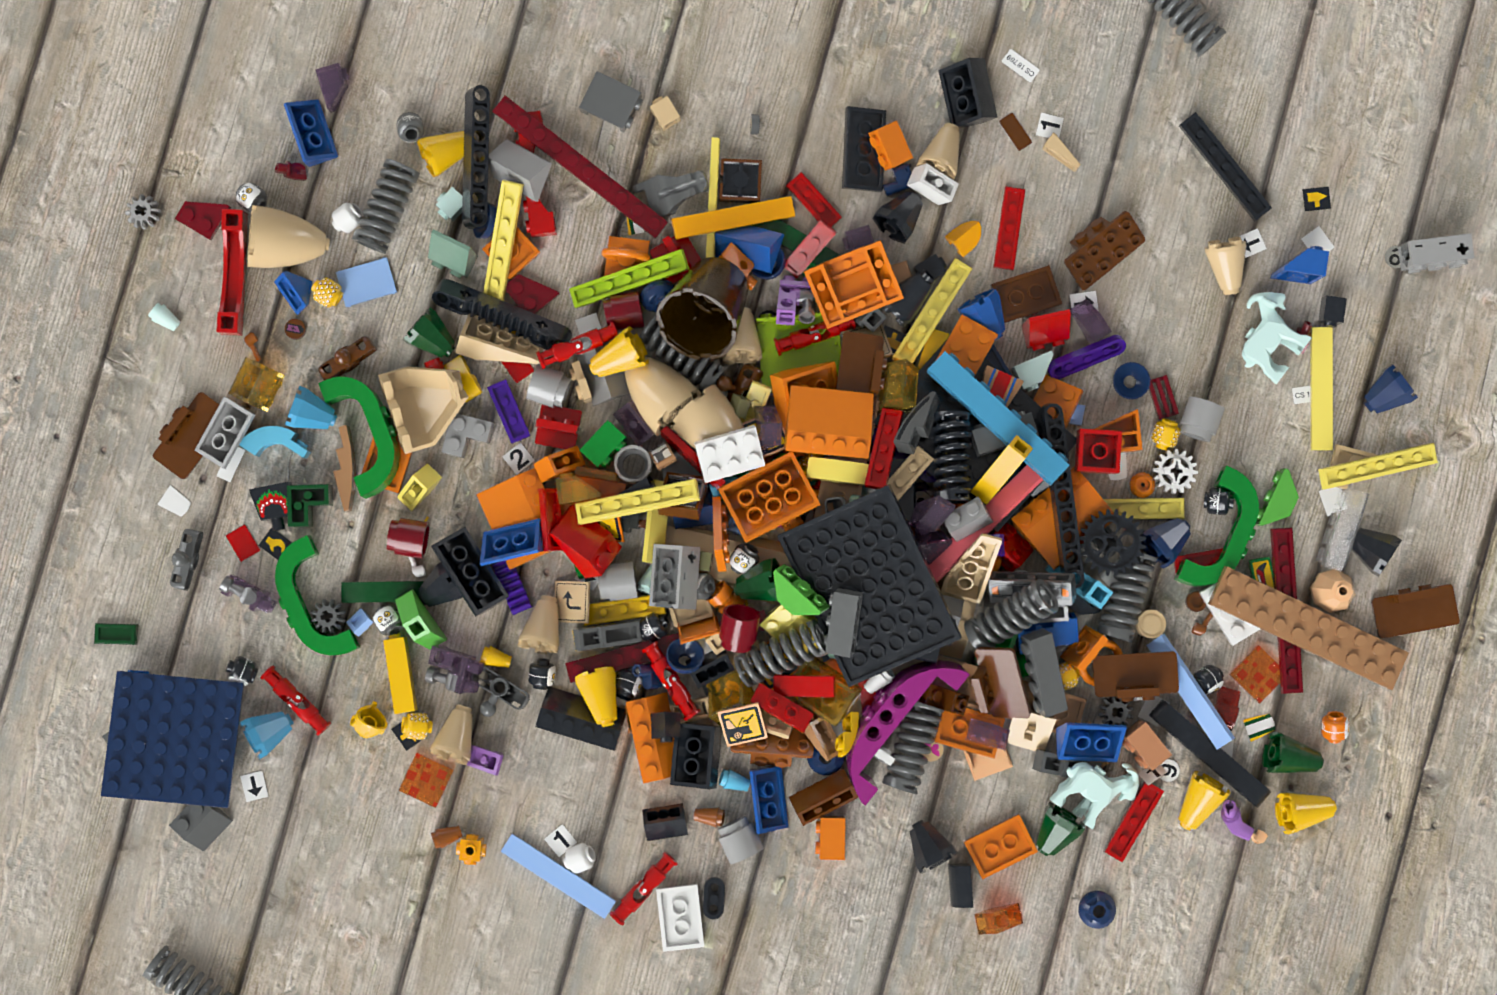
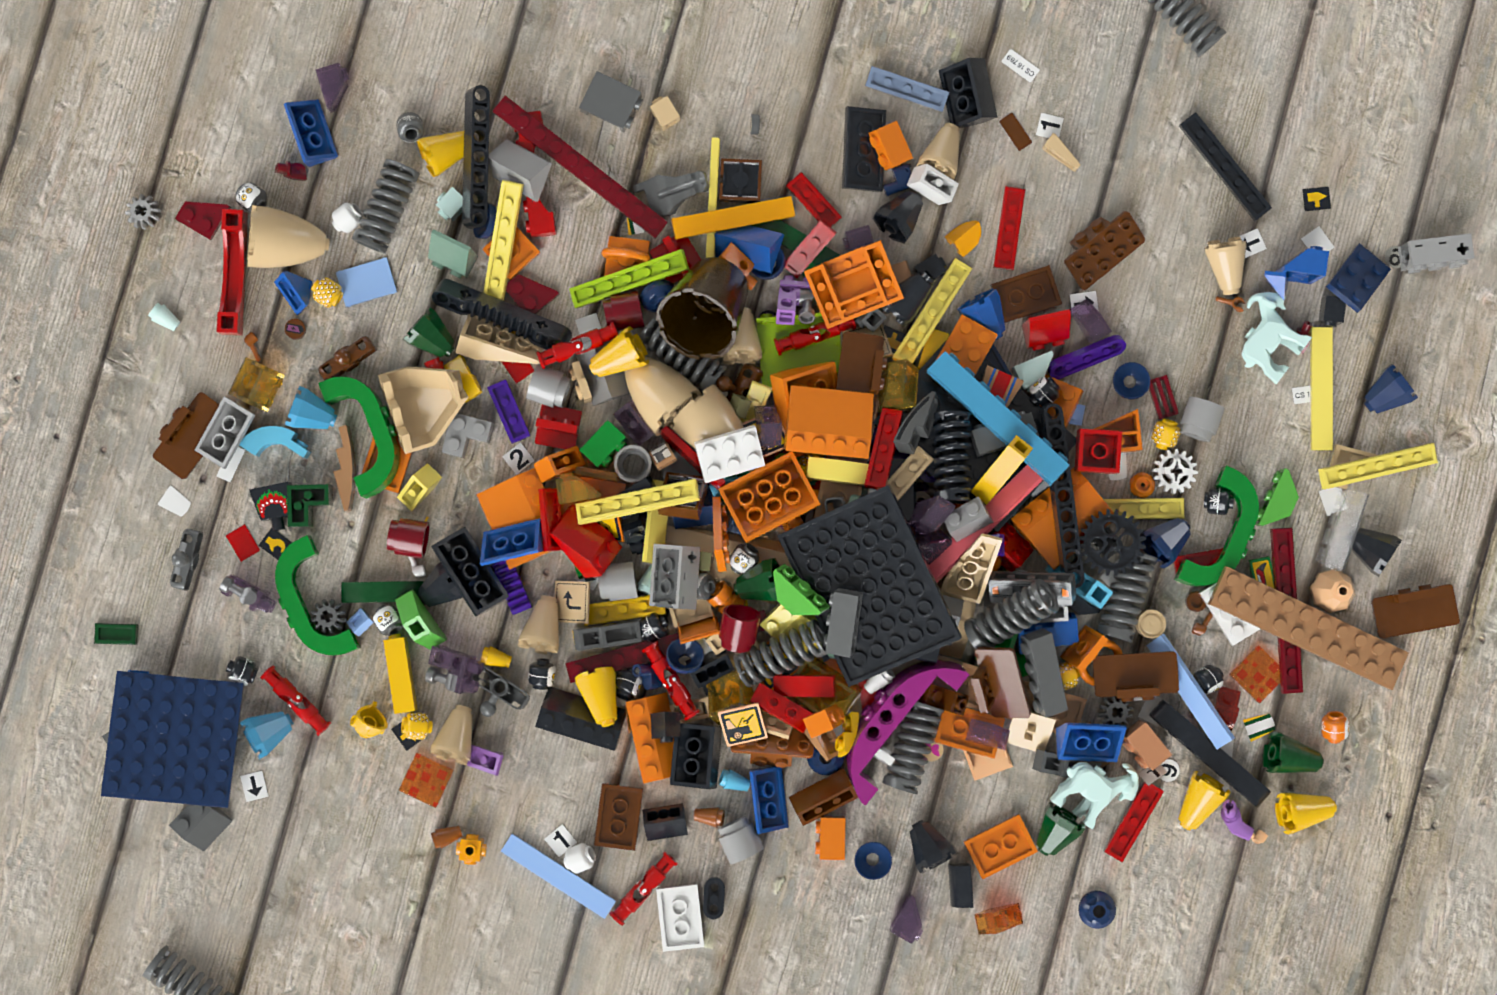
(618, 816): none -> reddish brown plate
(634, 536): none -> black plate
(824, 720): none -> orange brick
(876, 871): none -> dark blue piece
(907, 88): none -> sand blue plate
(907, 922): none -> clear purple slope
(1044, 391): none -> black head
(1234, 302): none -> dark orange hand
(1278, 282): none -> slope
(1358, 278): none -> dark blue plate

